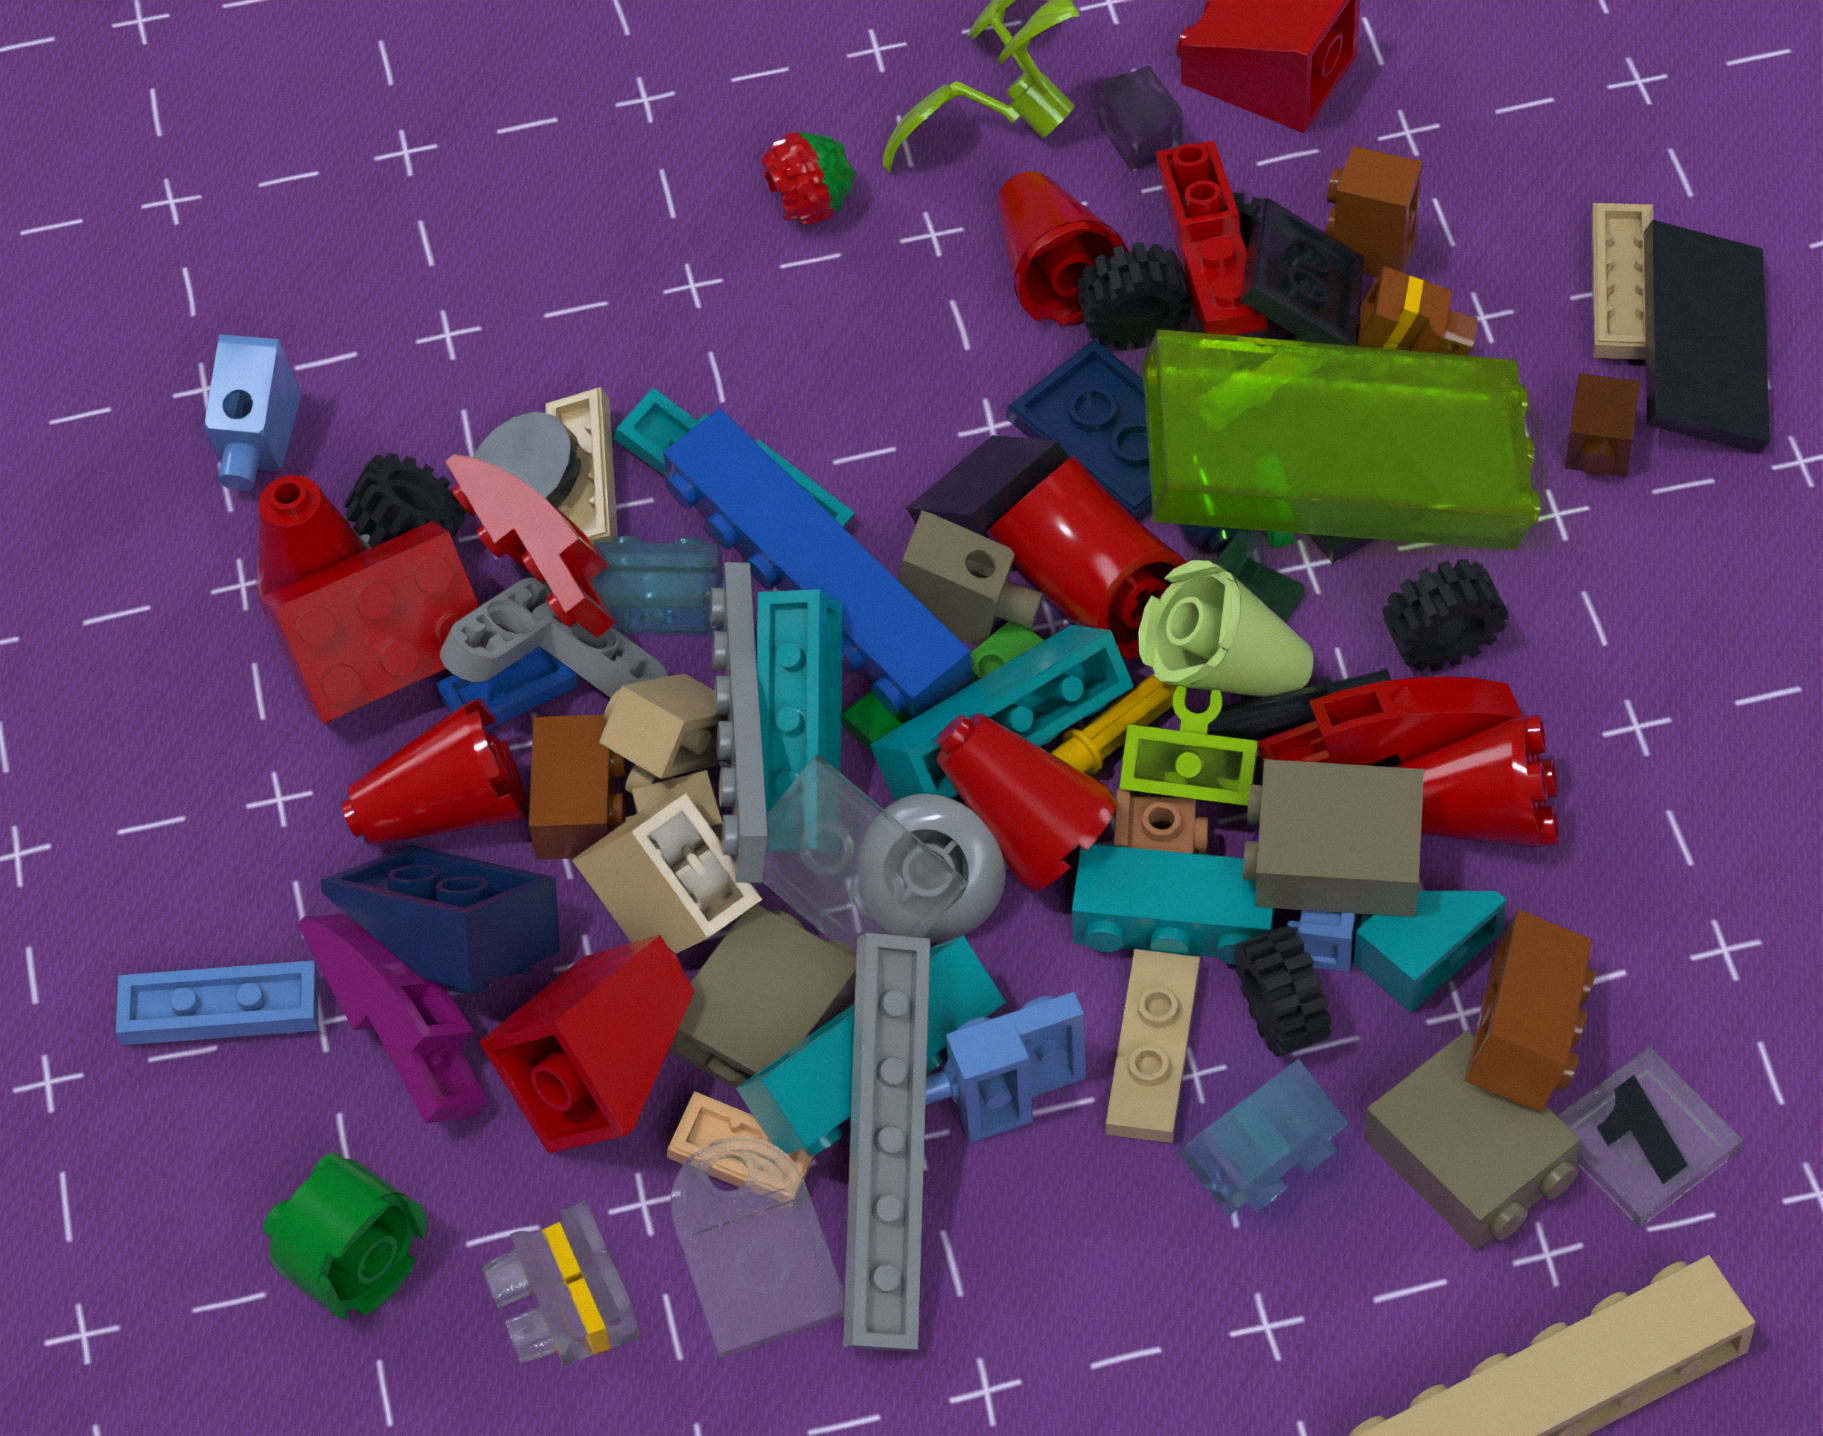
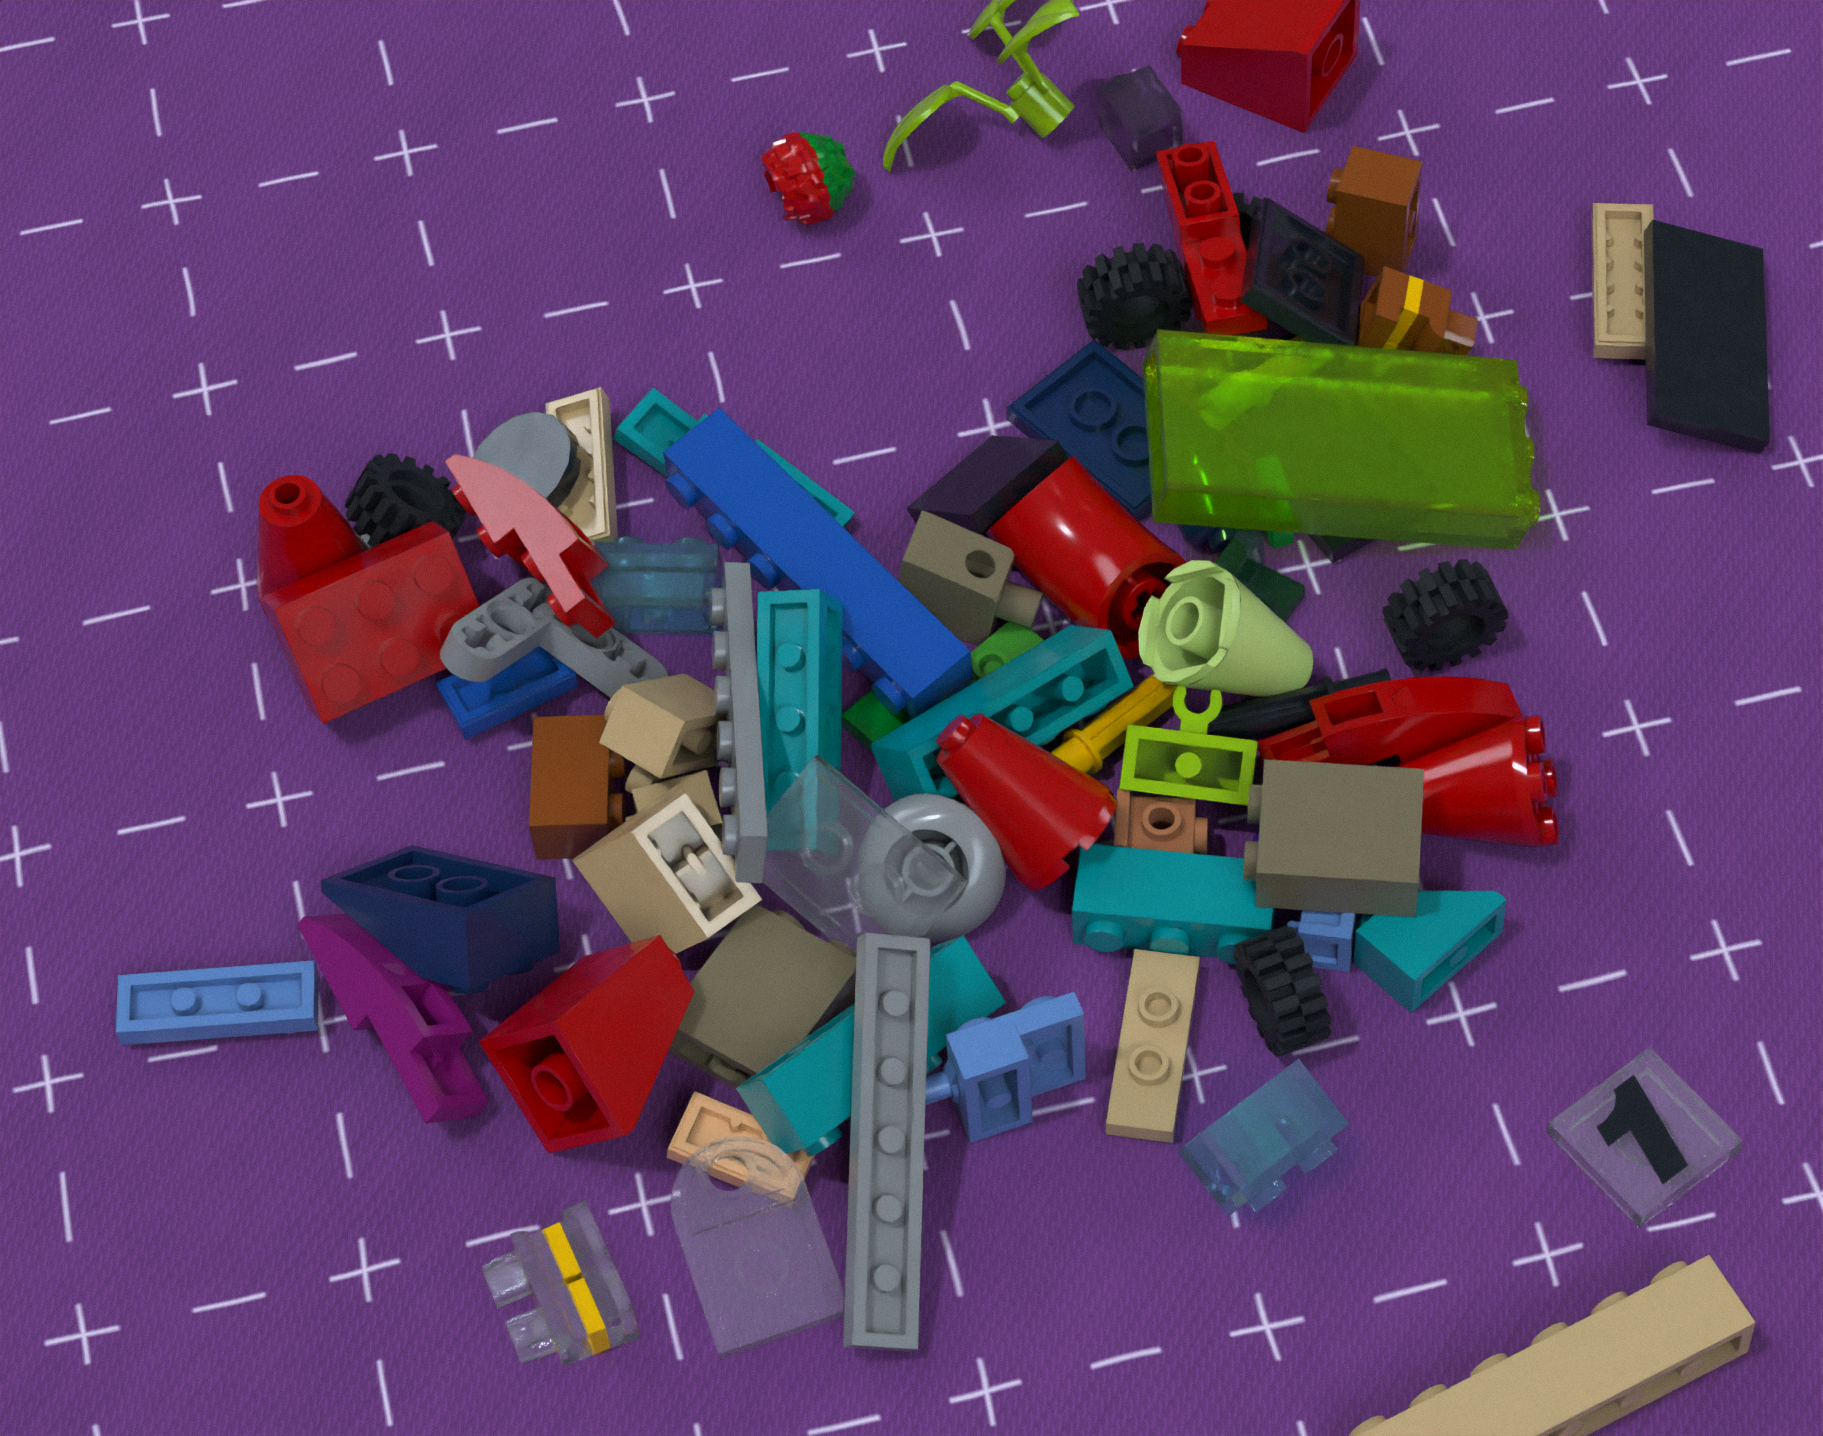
(250, 408): medium blue torso -> none
(345, 1236): green brick -> none
(439, 783): red cone -> none
(1050, 244): red cone -> none
(1471, 1149): dark tan brick -> none
(1532, 1012): dark orange brick -> none
(1602, 425): reddish brown brick -> none

